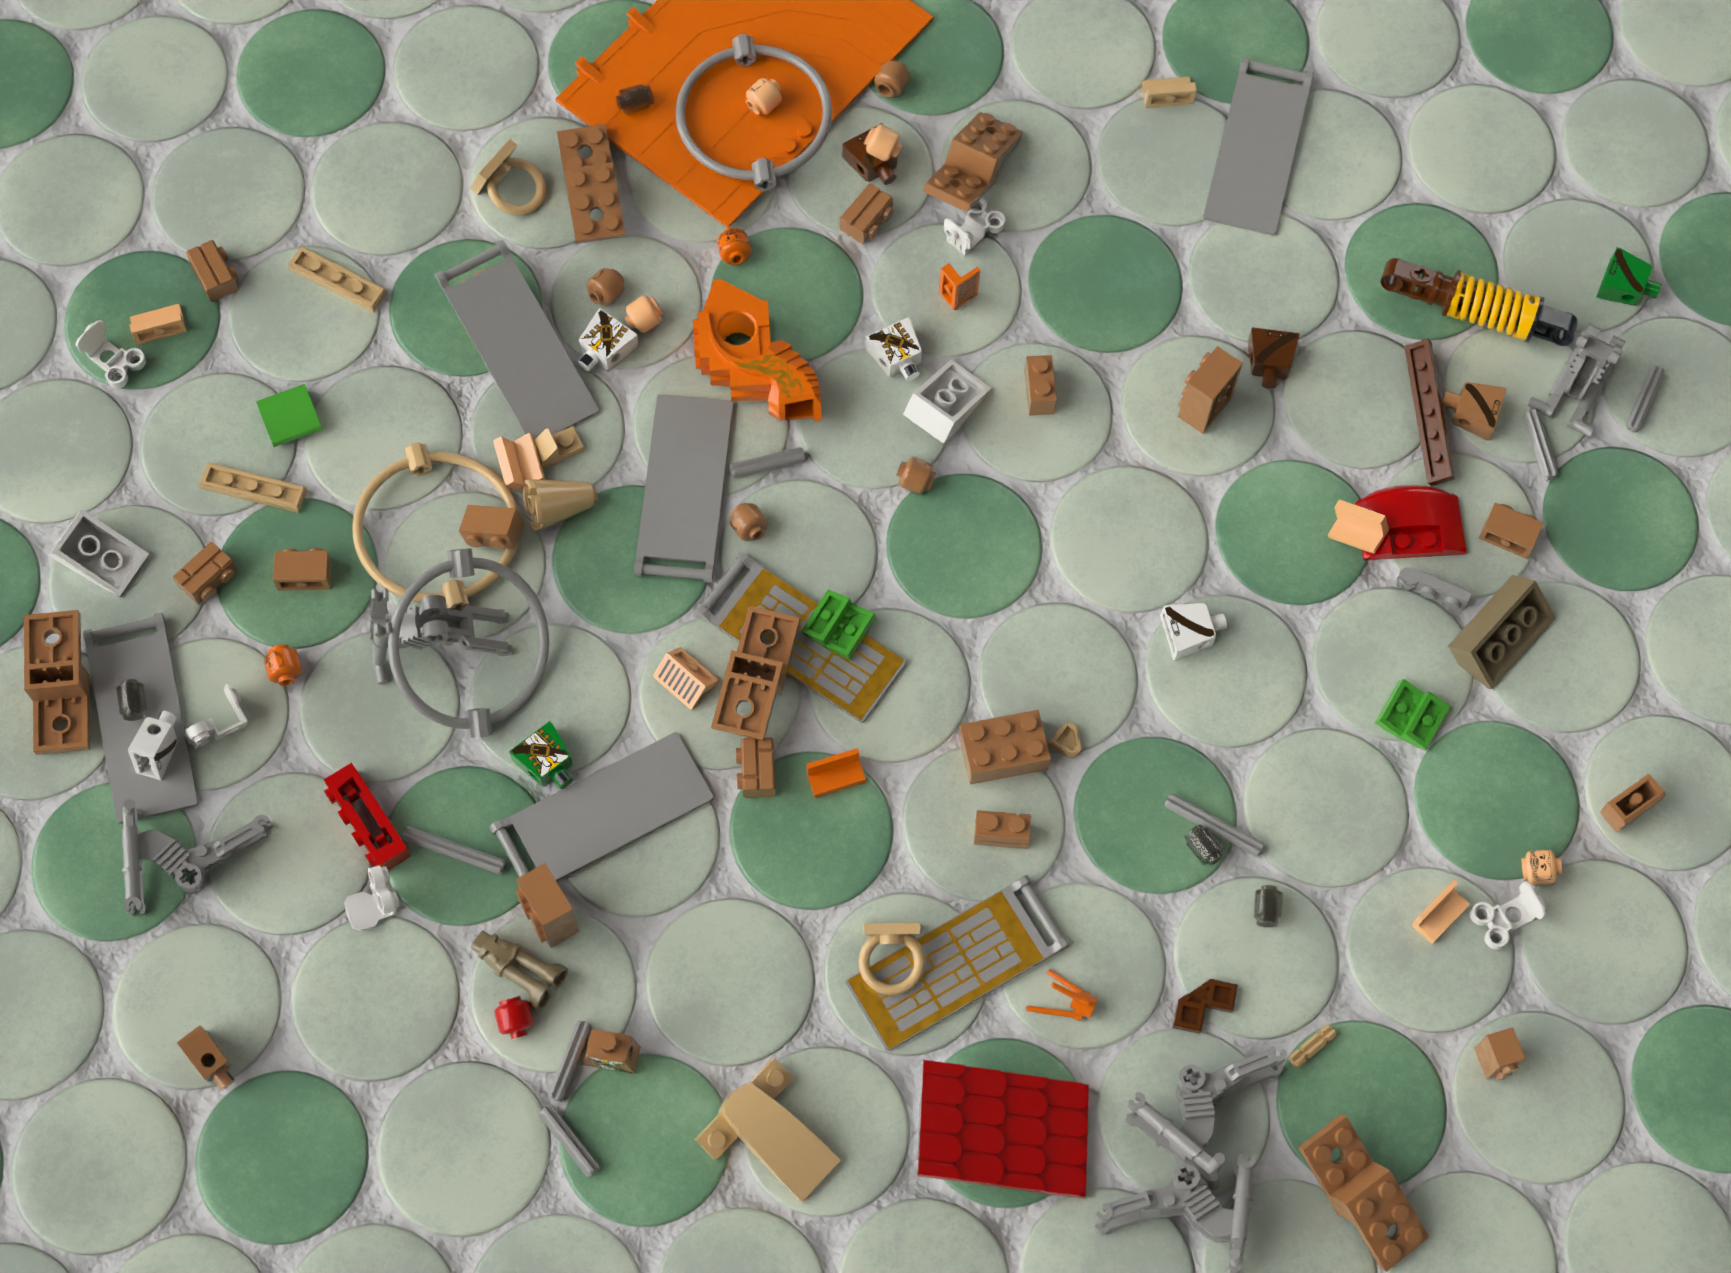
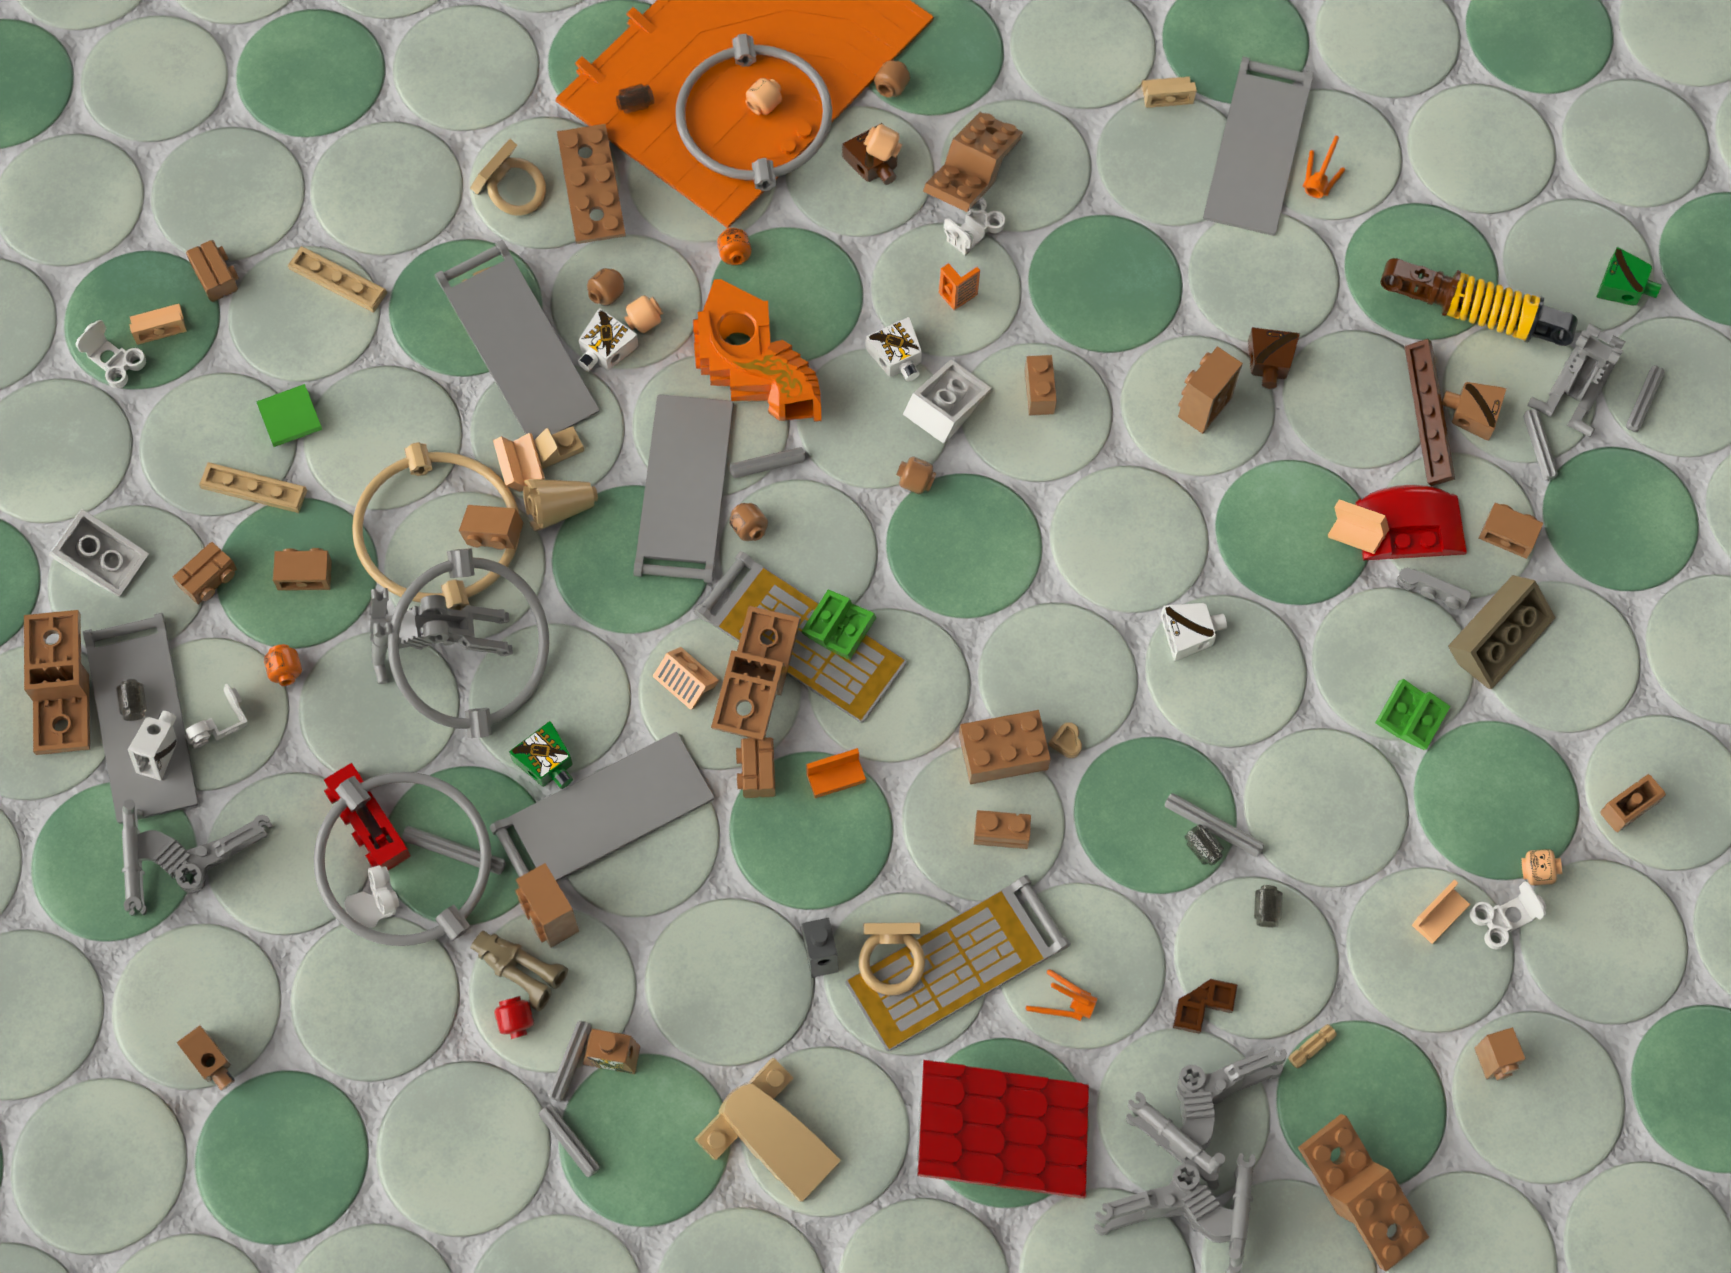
(355, 796): none -> light grey piece
(819, 946): none -> dark grey torso
(866, 214): medium nougat brick -> none
(1317, 184): none -> orange plant

